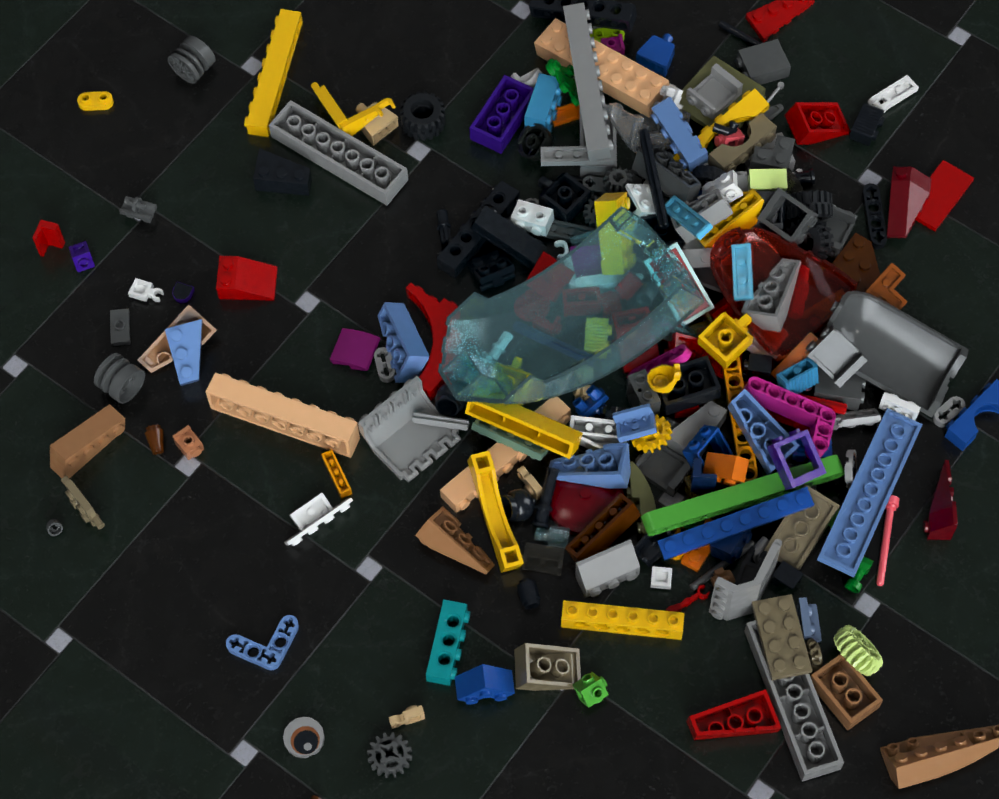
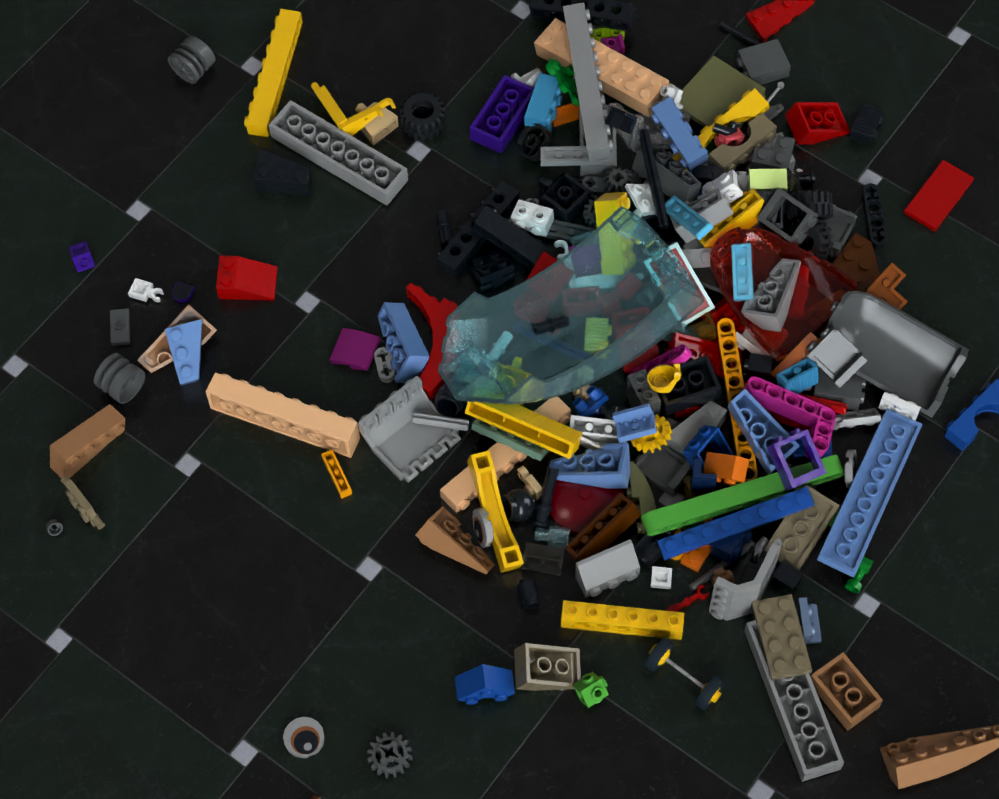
(47, 234): red panel -> none
(95, 101): yellow plate -> none
(138, 209): dark grey hips -> none
(155, 438): reddish brown cone -> none
(183, 439): nougat brick -> none
(271, 650): medium blue beam -> none
(312, 514): white bracket -> none
(407, 717): tan plate -> none
(449, 612): teal brick -> none
(482, 528): none -> light grey tile
(550, 325): none -> black axle
(621, 120): none -> black panel
(657, 54): blue torso -> none
(710, 691): none -> black axle
(715, 92): light grey panel -> none
(726, 328): yellow hinge -> none
(739, 717): red wedge -> none
(814, 654): dark tan gear -> none
(858, 650): yellowish green gear -> none
(891, 506): coral piece -> none
(894, 93): white plate -> none
(907, 196): dark red wedge -> none
(942, 515): dark red wedge -> none
(946, 409): light grey beam -> none

